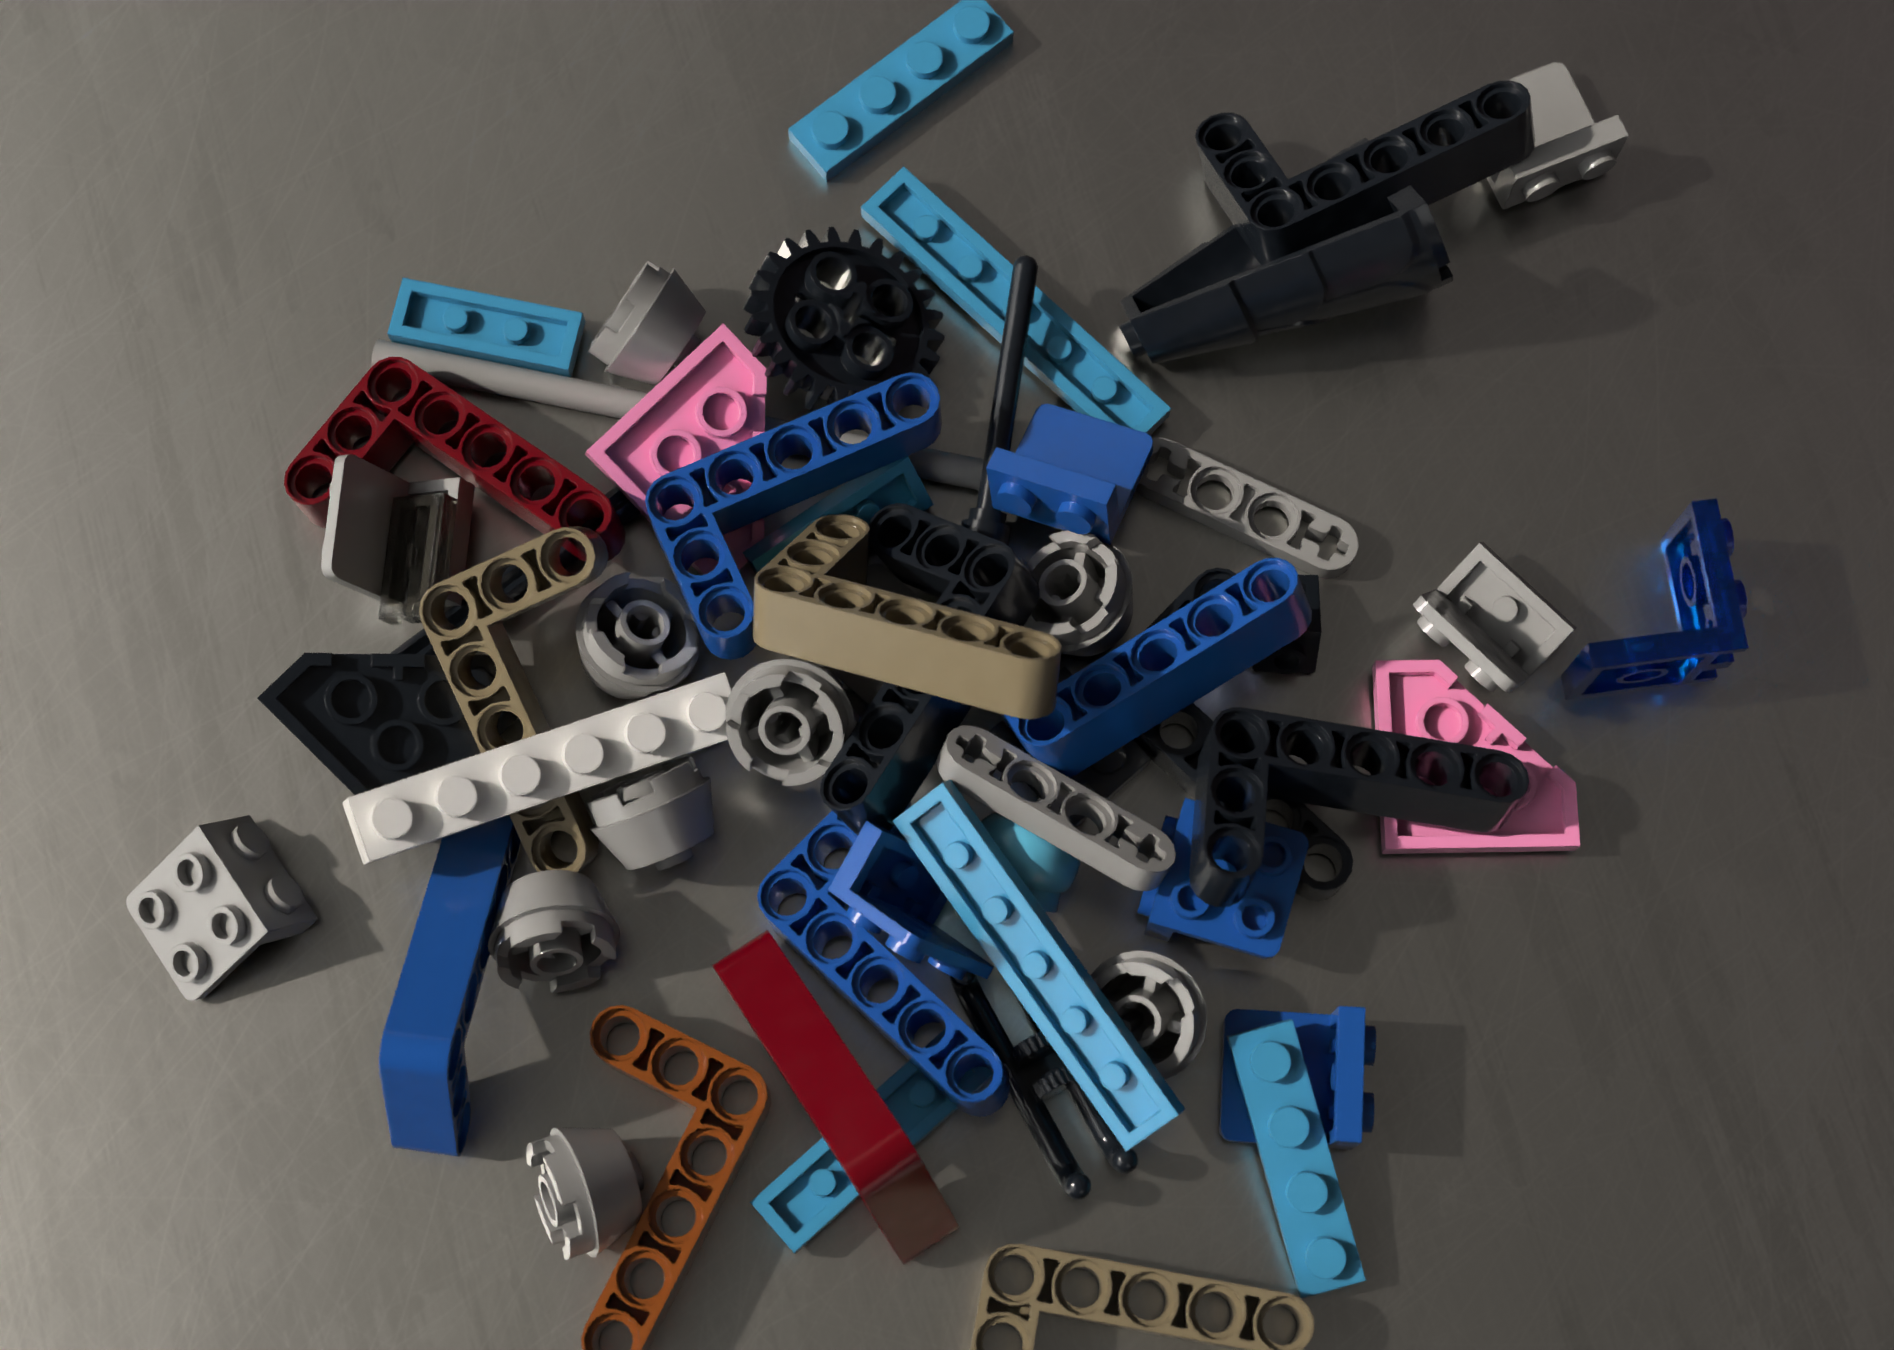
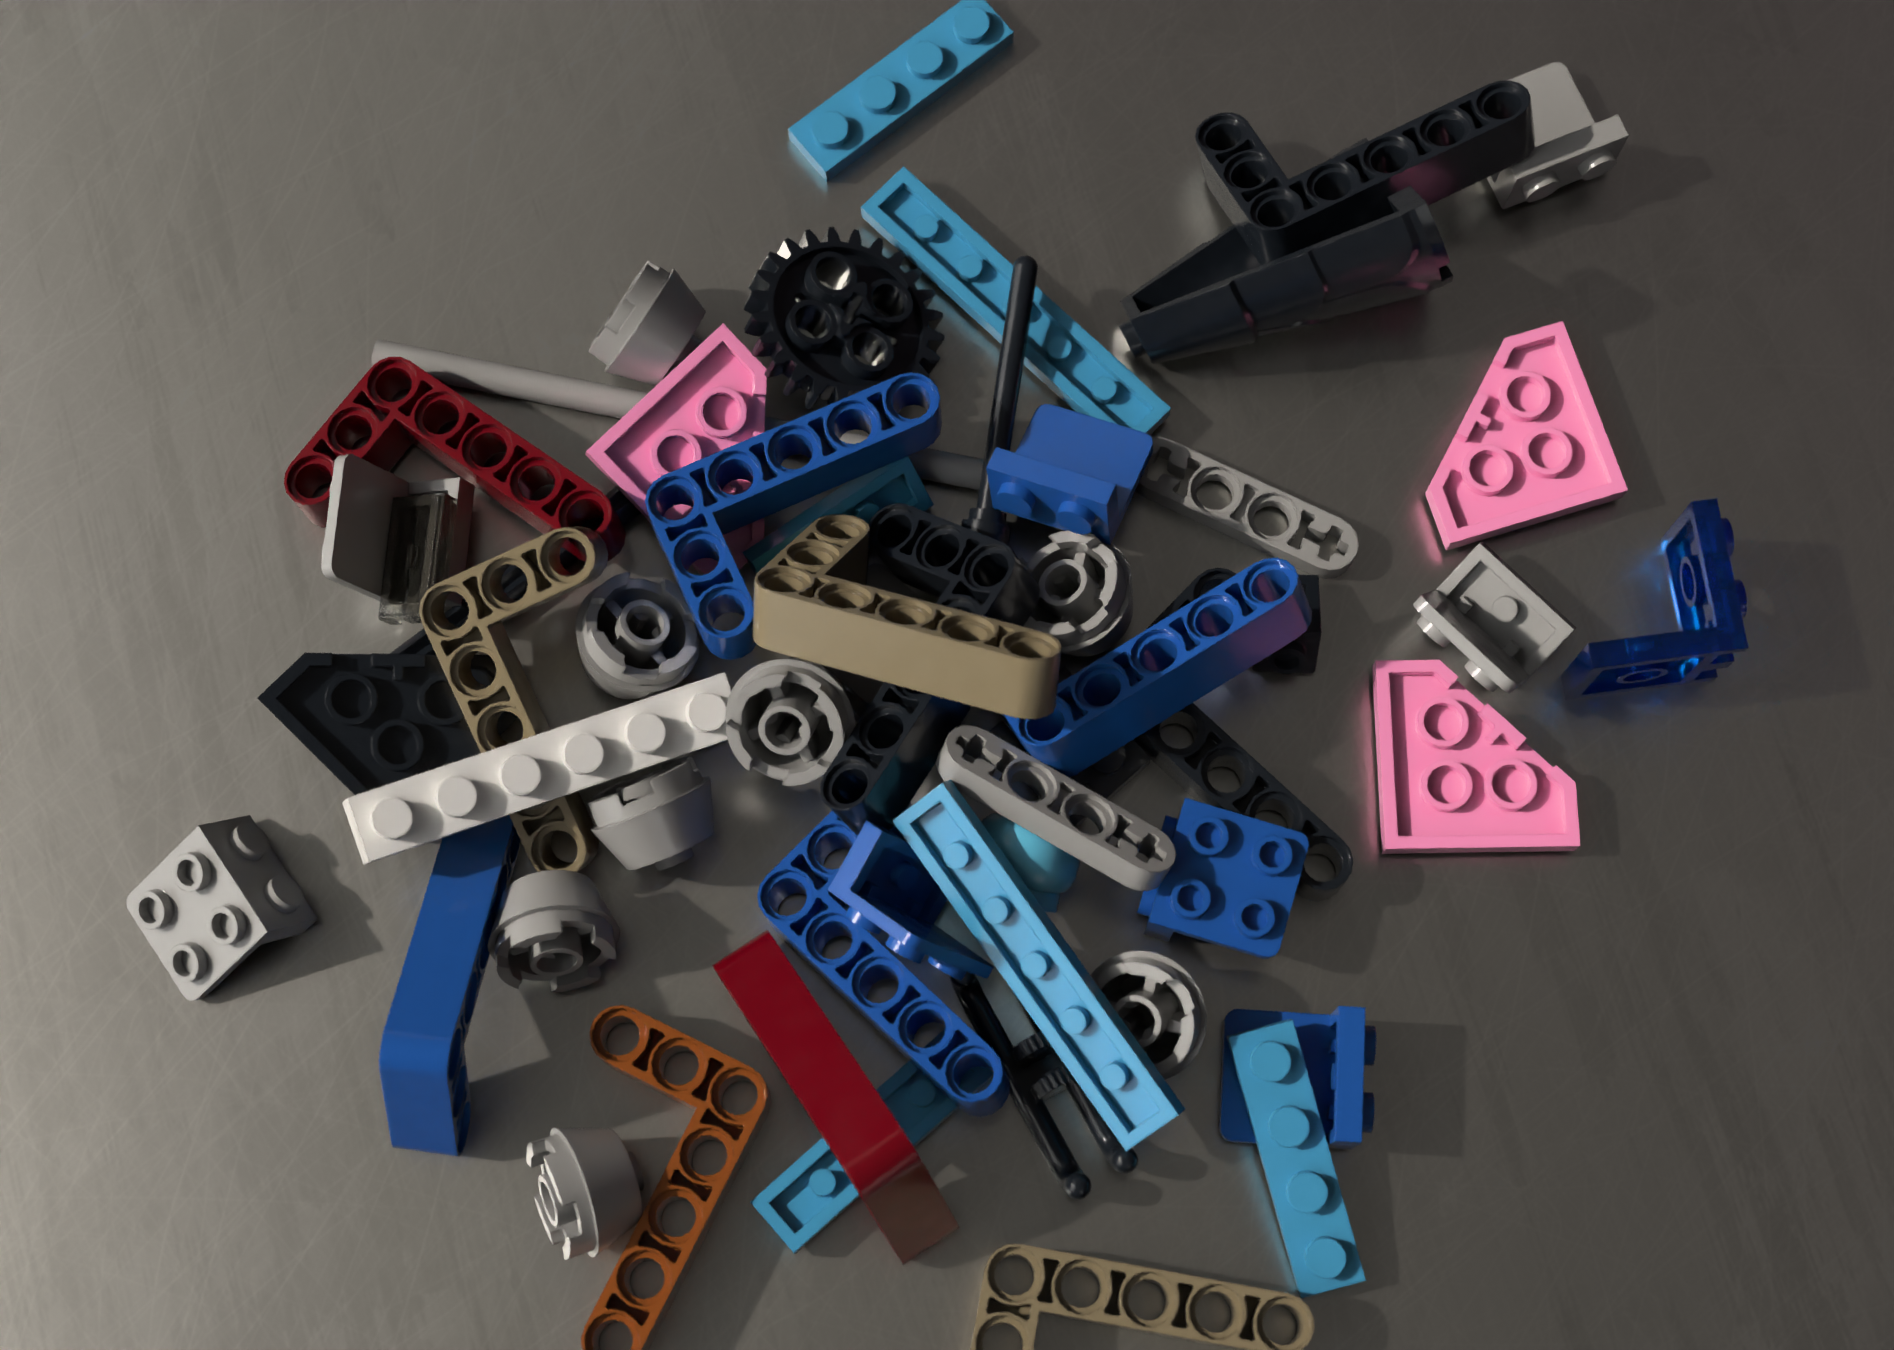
(486, 327): dark azure plate -> none
(1331, 782): black beam -> none
(1525, 445): none -> bright pink plate

